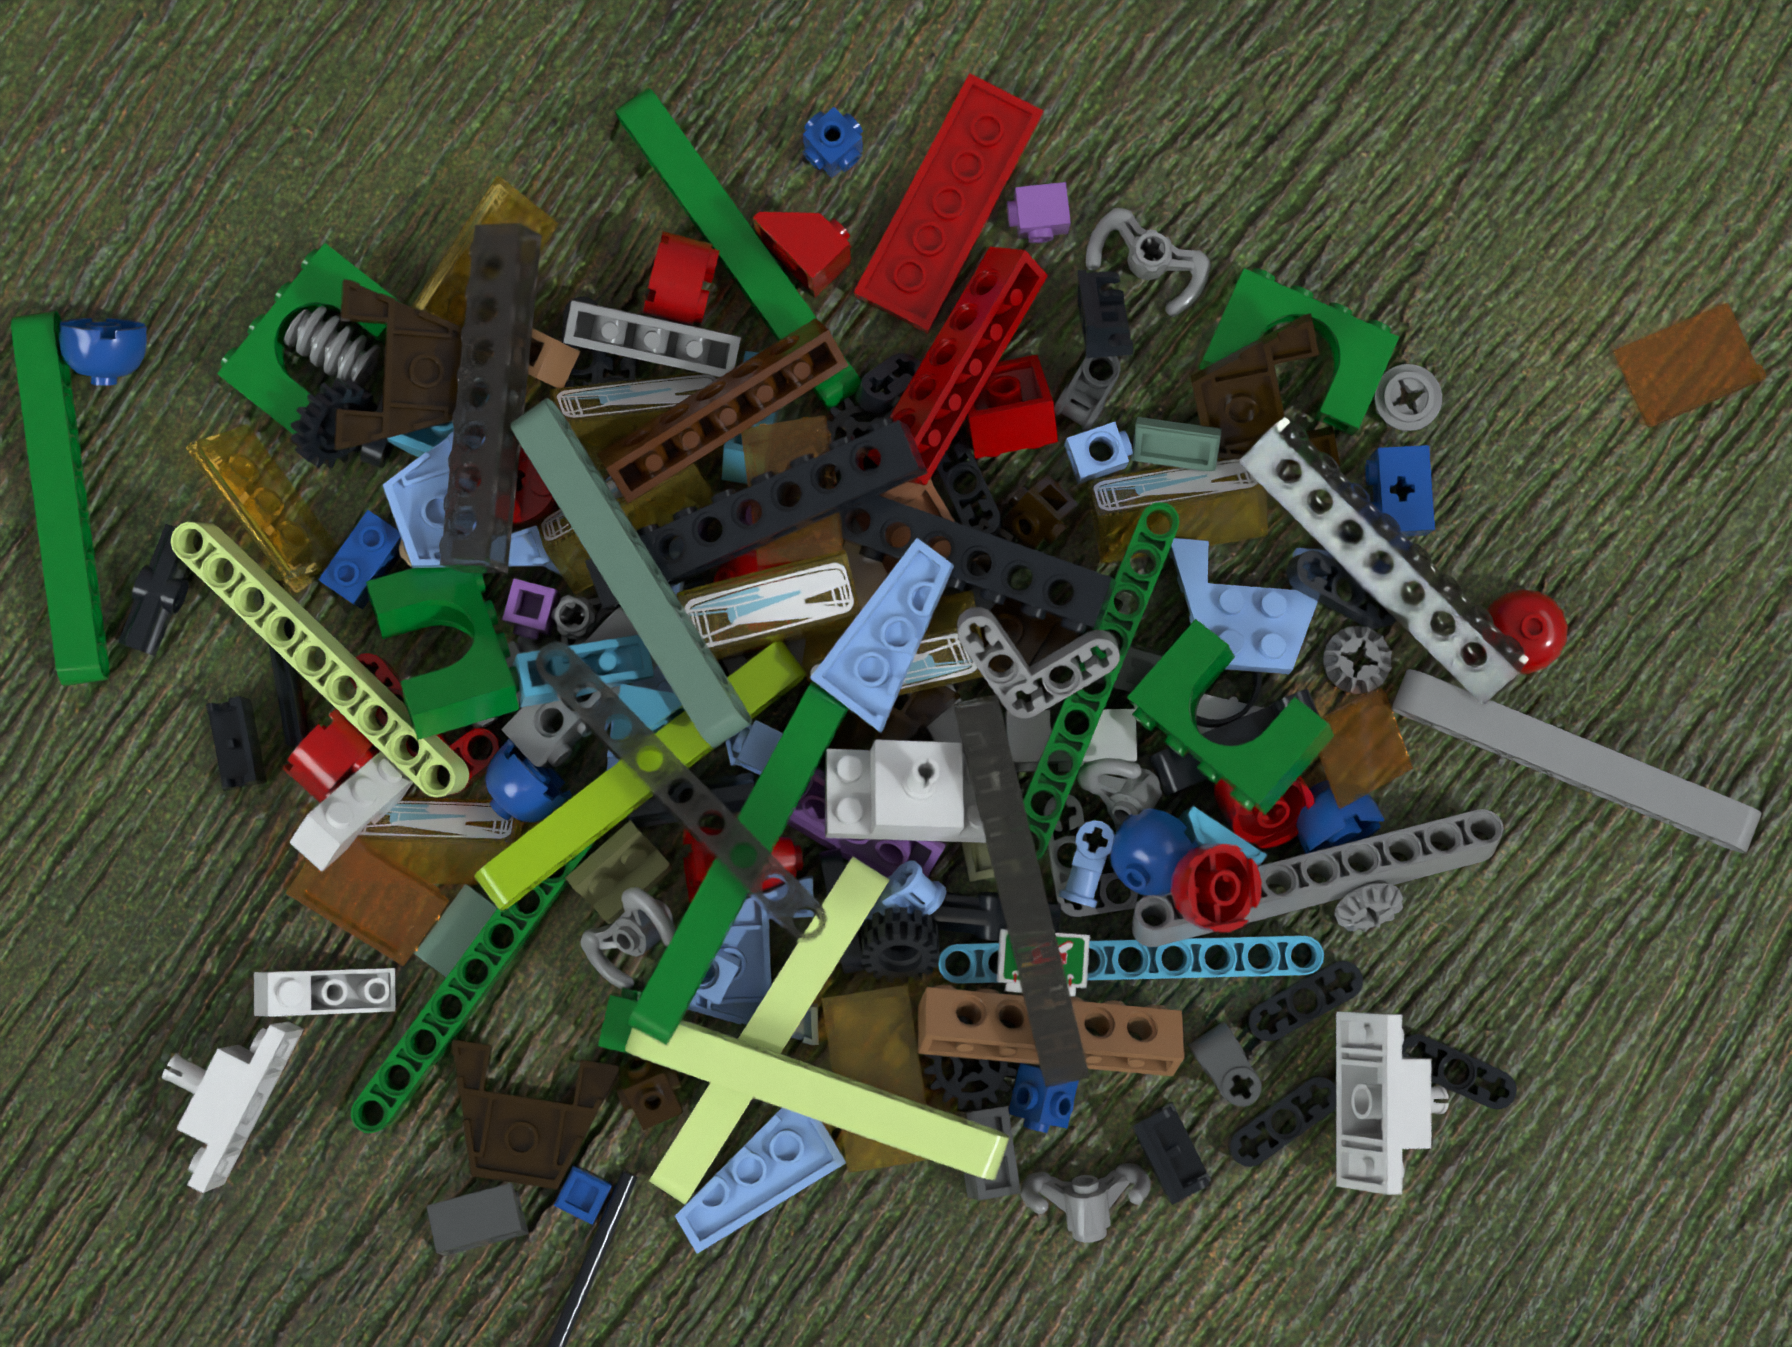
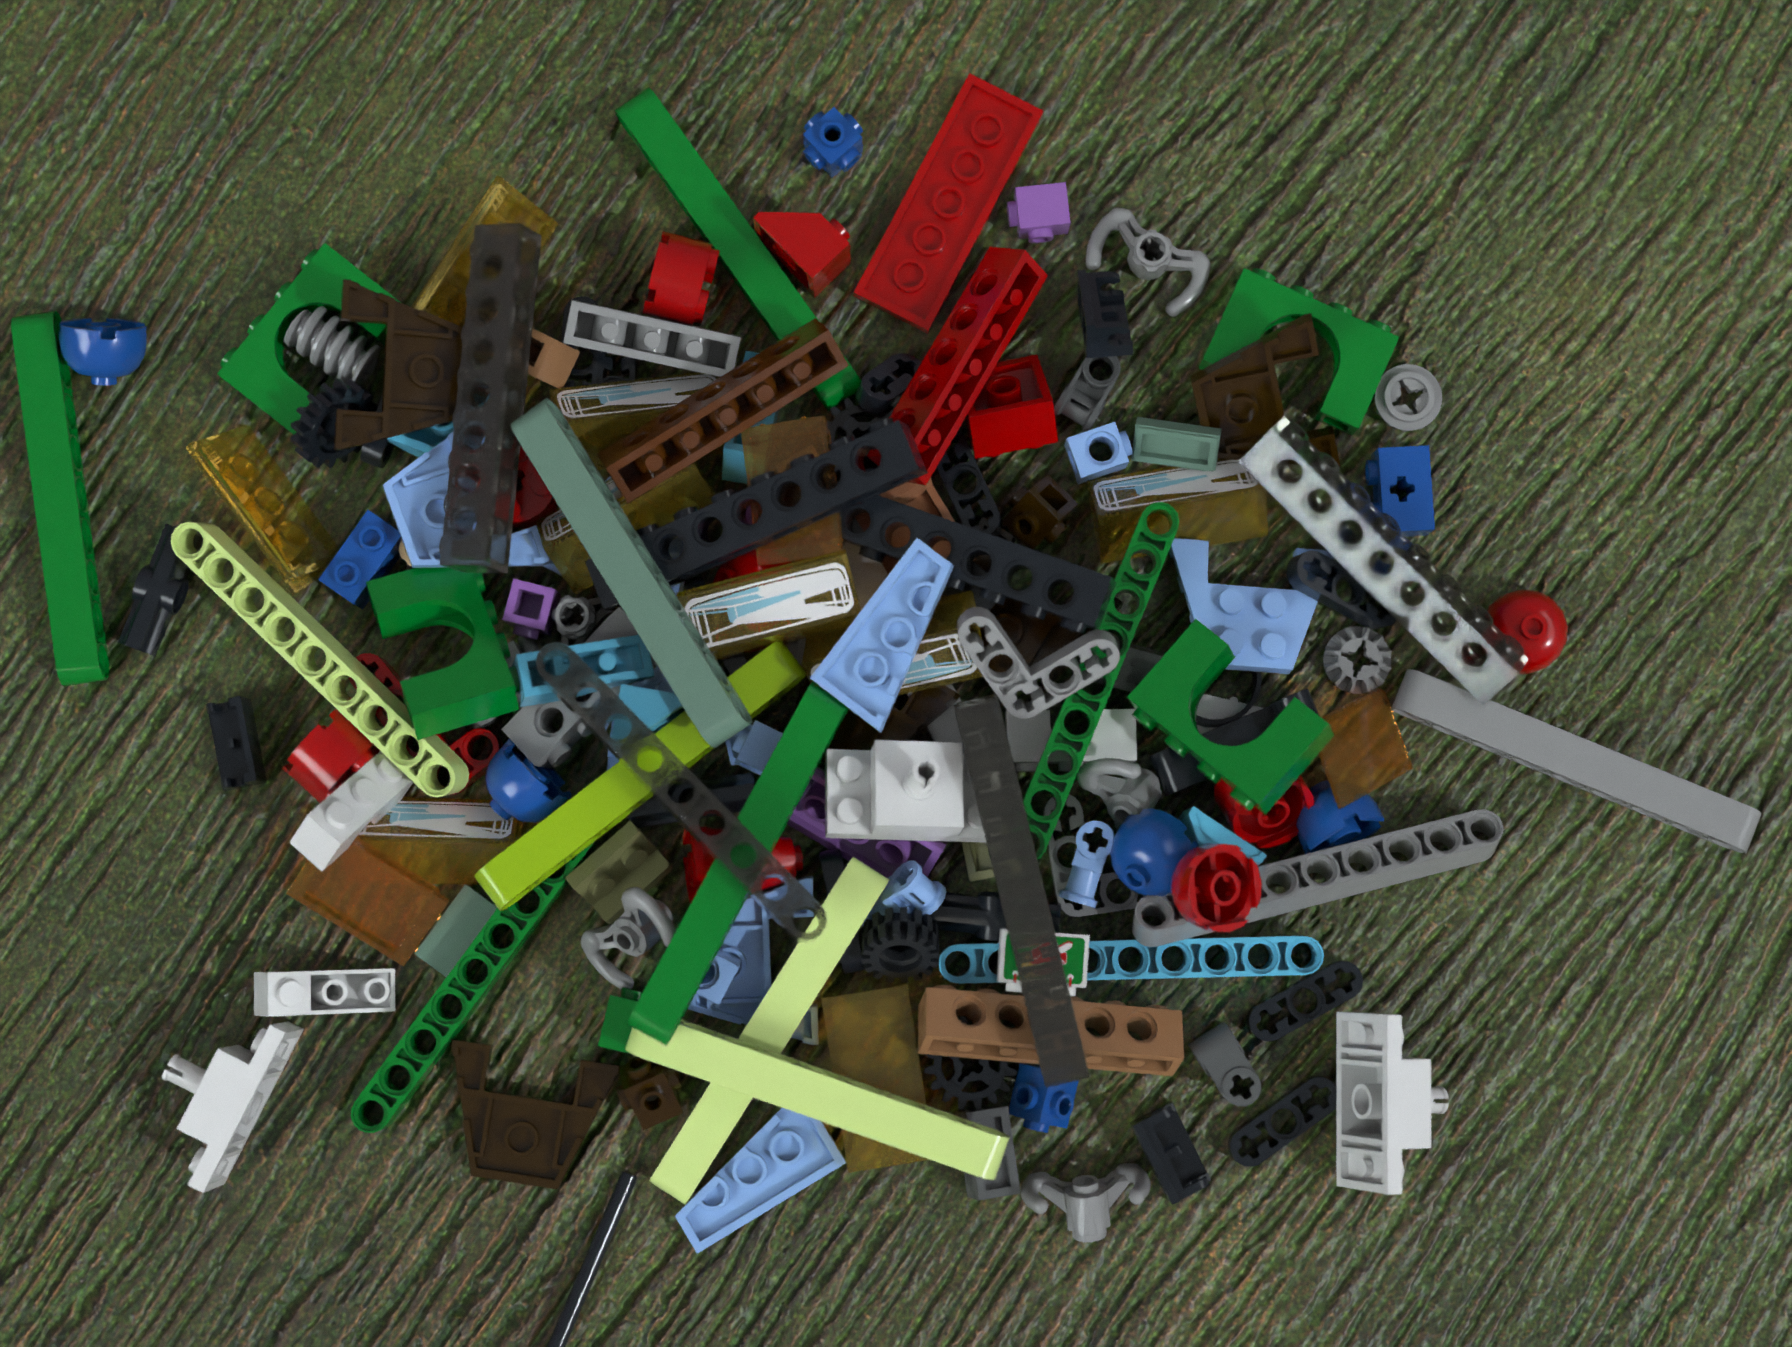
(288, 692): black axle -> none
(477, 1220): dark grey hinge -> none
(583, 1194): blue tile -> none
(1381, 898): light grey gear -> none
(1488, 1074): black beam -> none
(1688, 365): clear orange piece -> none

